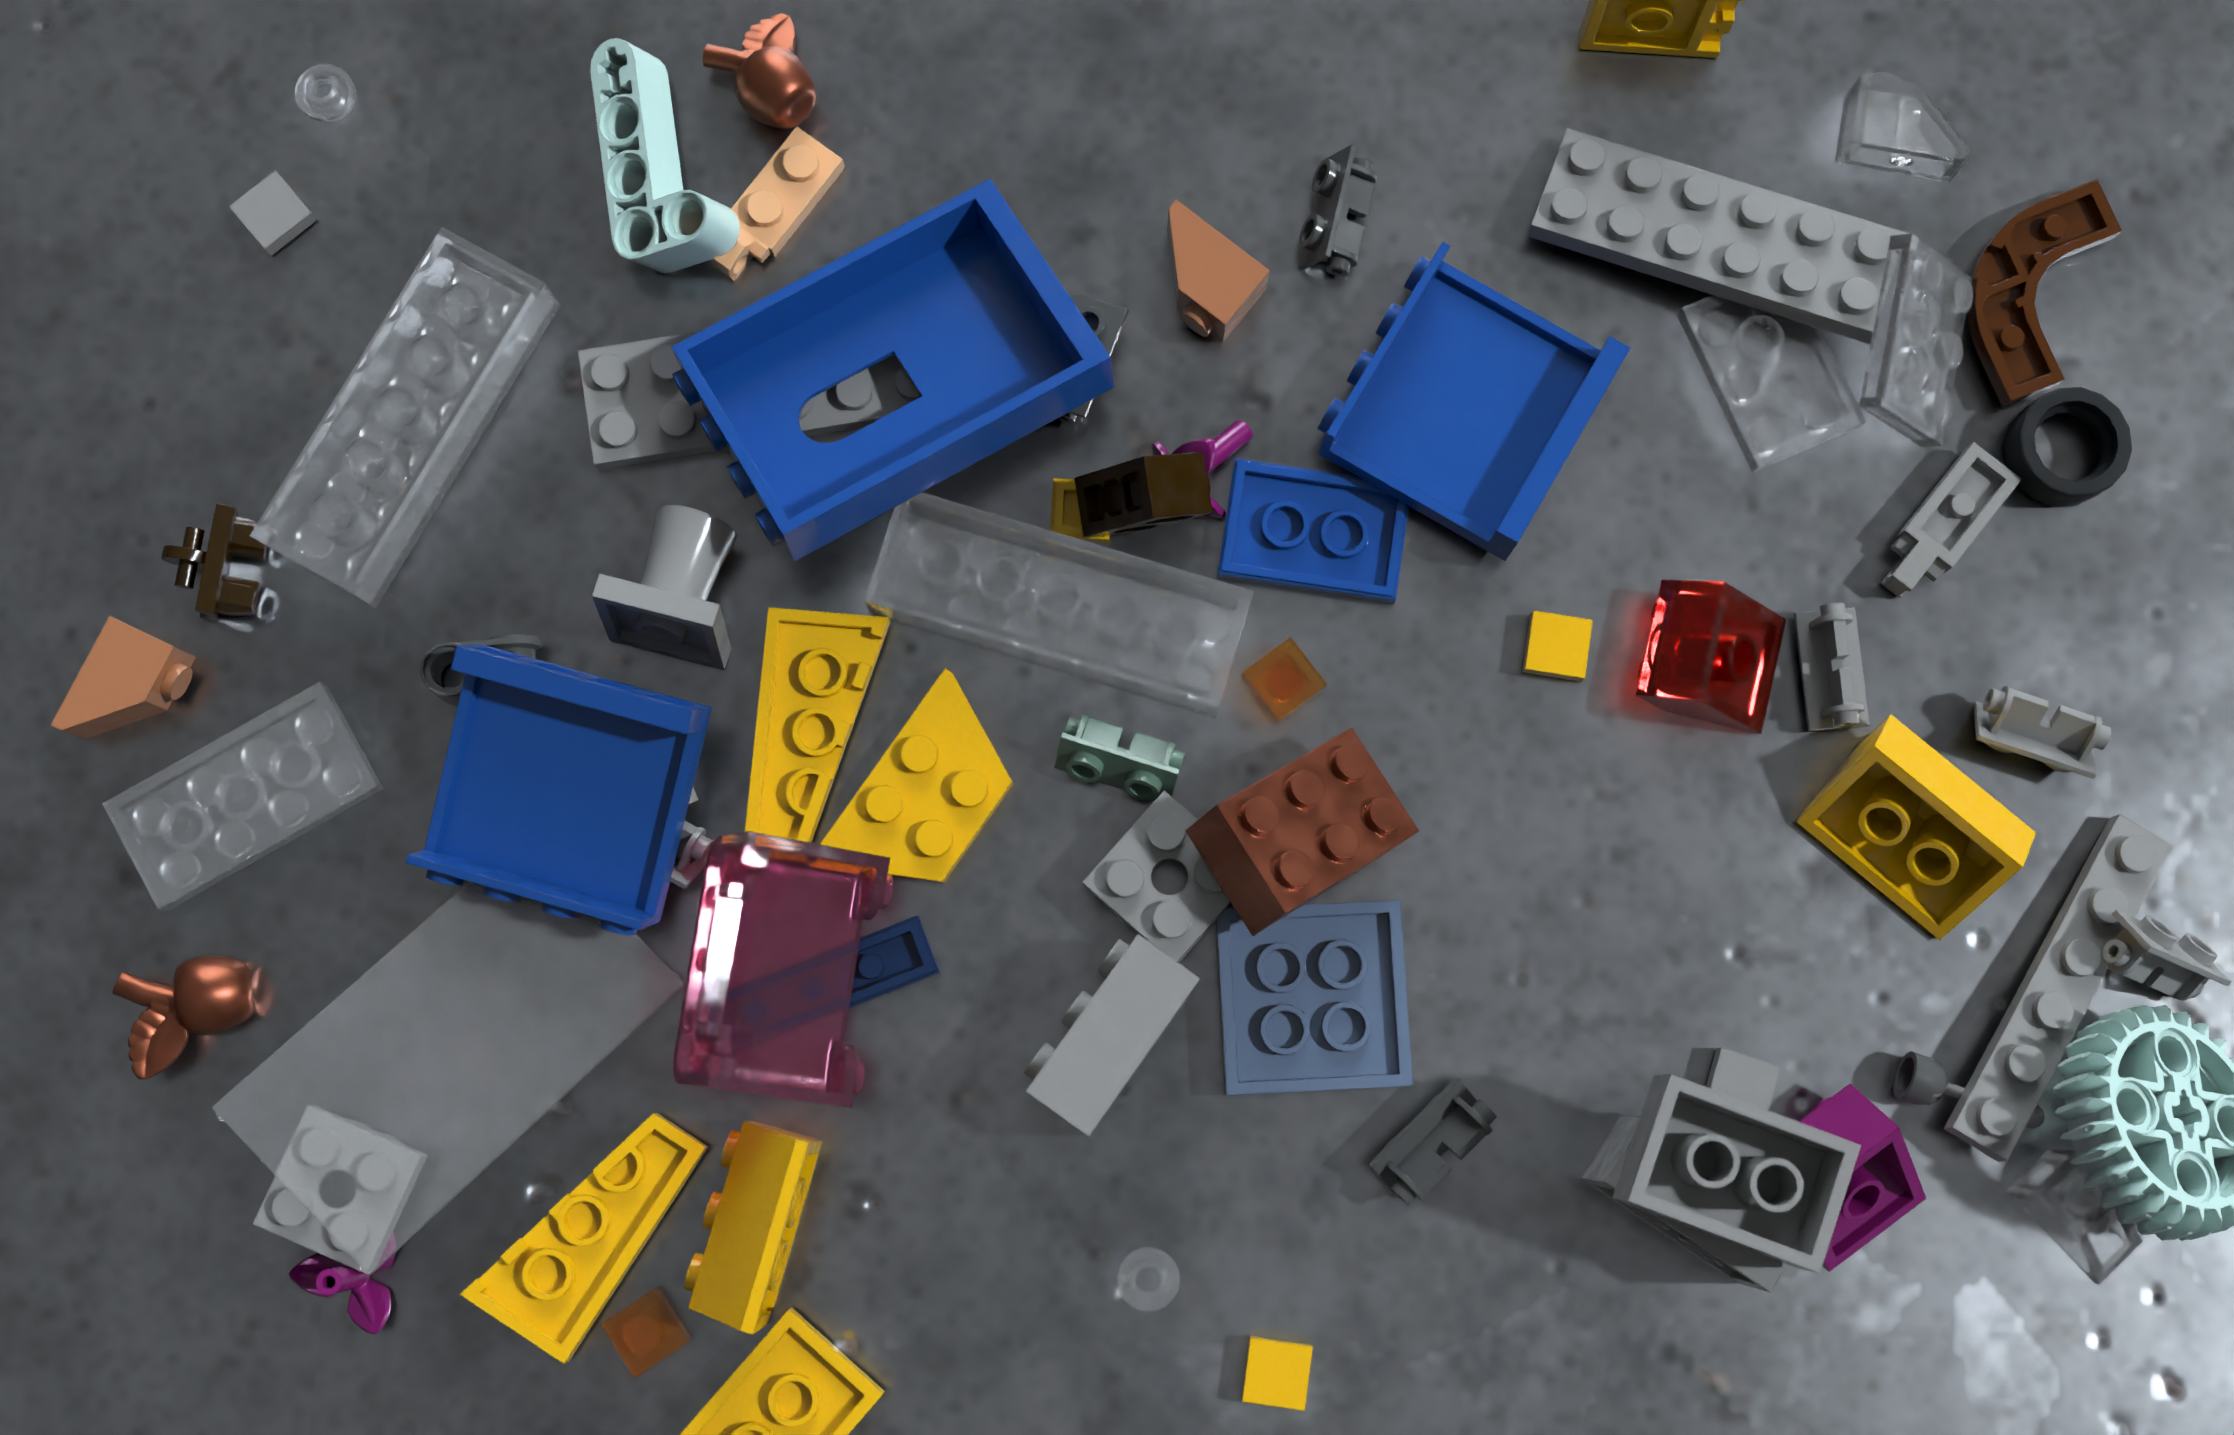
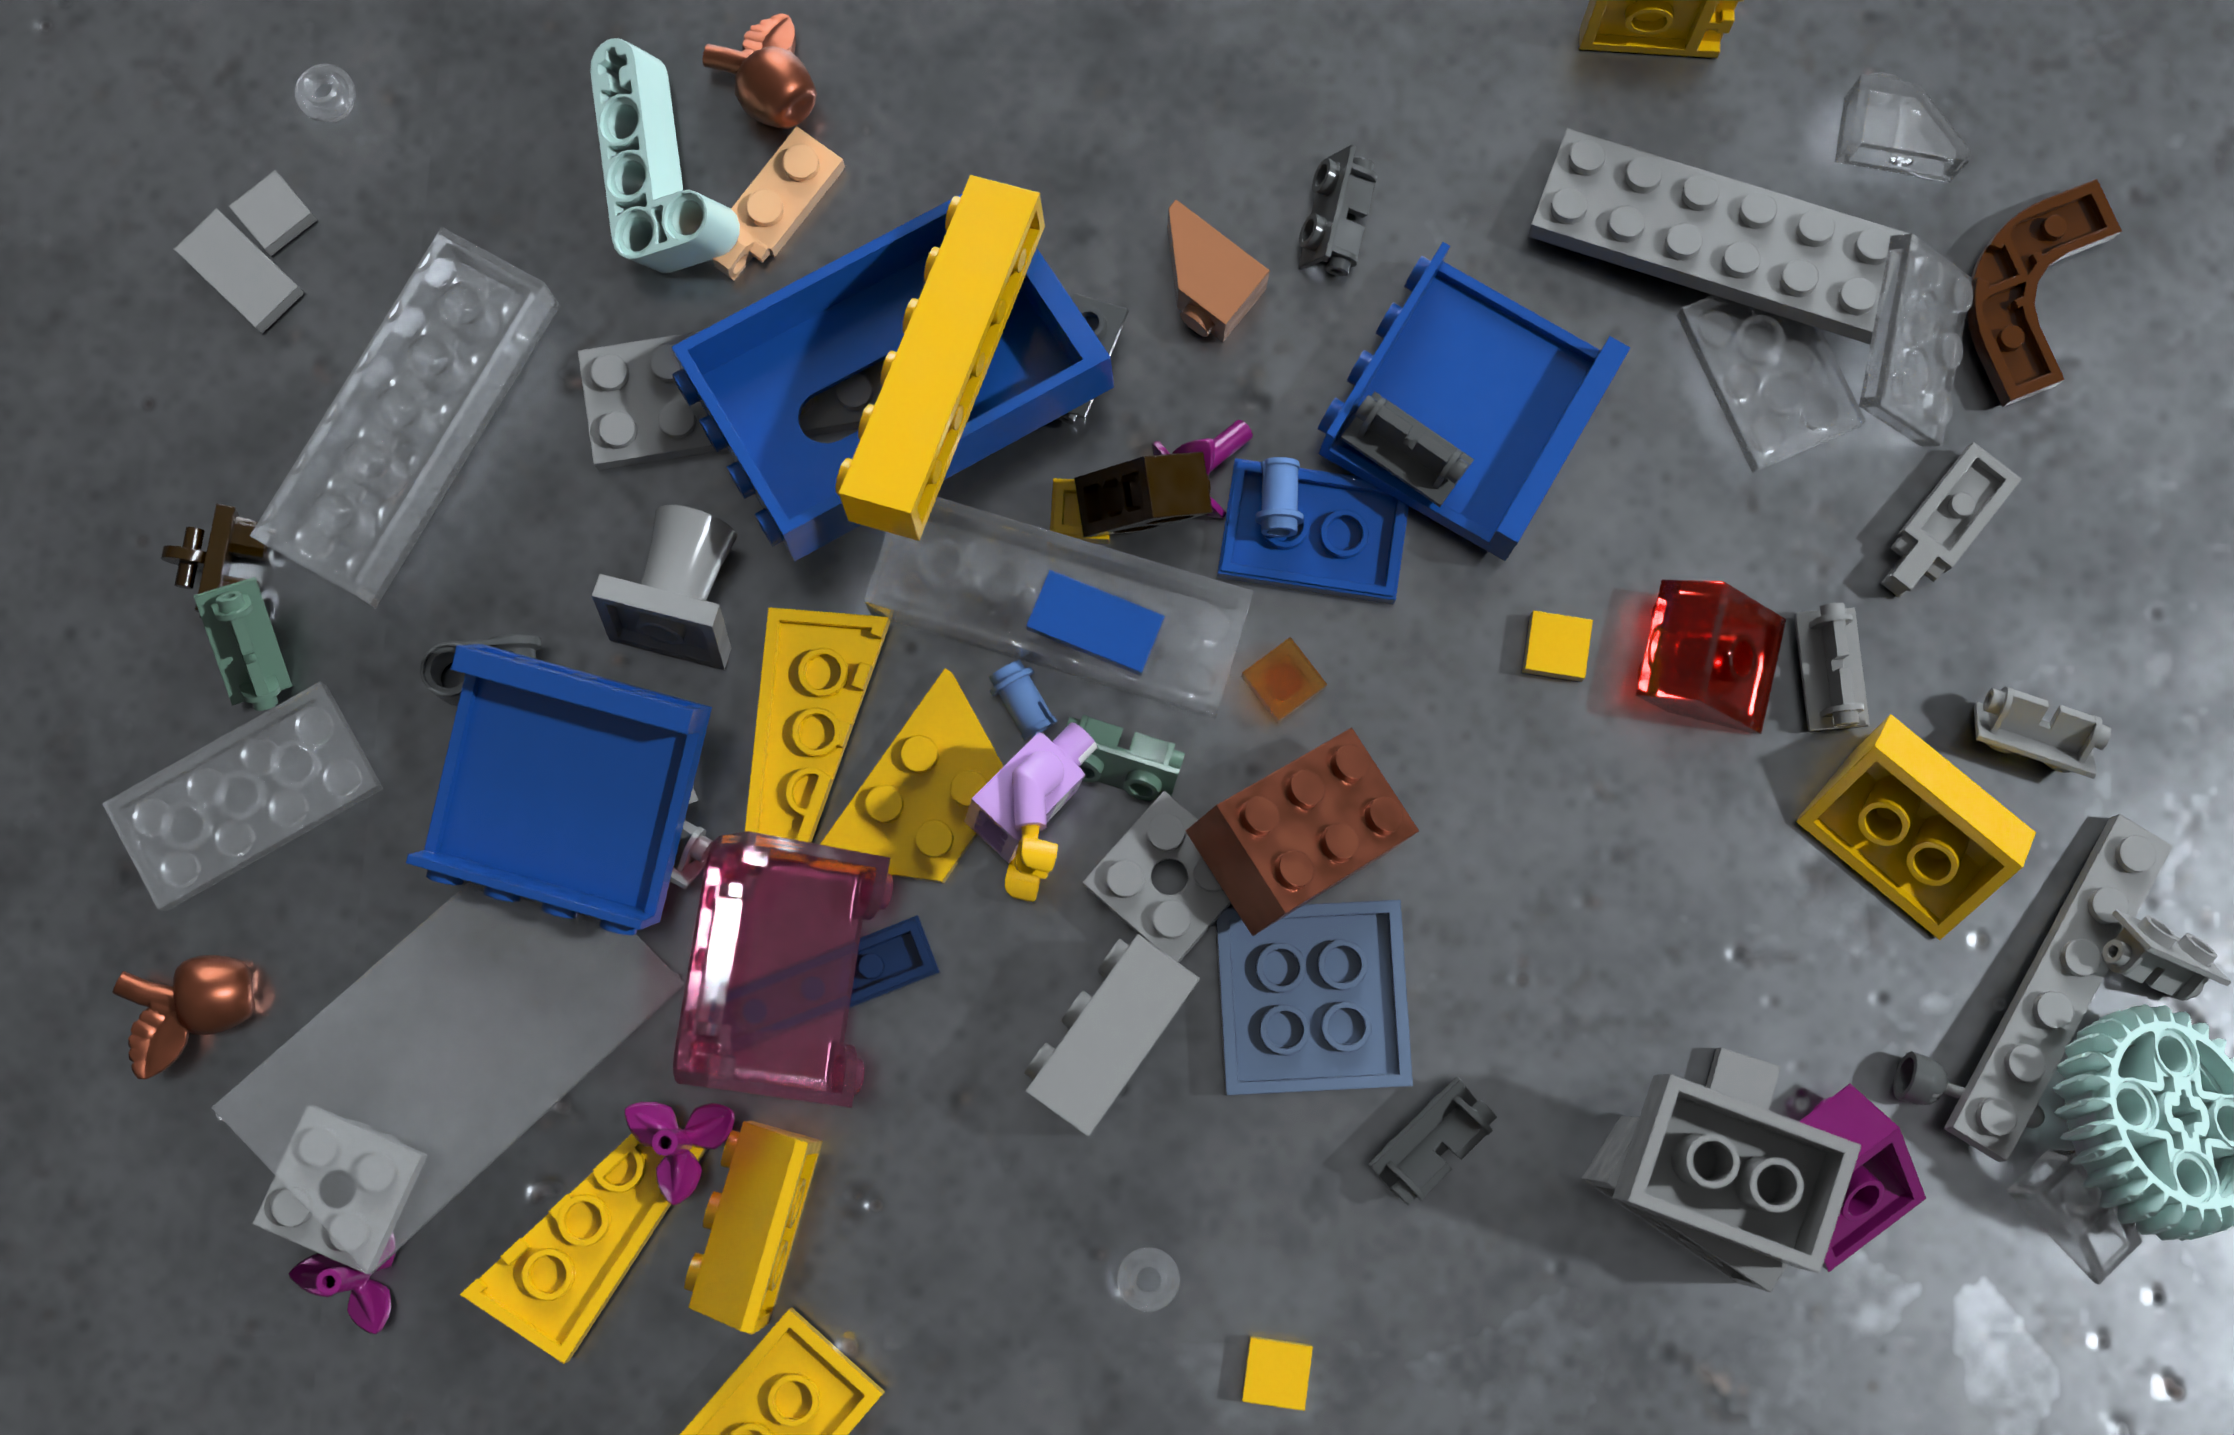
(123, 681): nougat slope -> none
(239, 270): none -> light grey tile
(244, 643): none -> sand green hinge
(646, 1332): clear orange plate -> none
(657, 1127): none -> magenta plant
(941, 358): none -> yellow brick
(1022, 699): none -> medium blue pin
(1023, 800): none -> lavender torso
(1095, 622): none -> blue tile
(1279, 497): none -> medium blue pin
(1406, 448): none -> dark grey hinge
(2099, 416): black tyre -> none

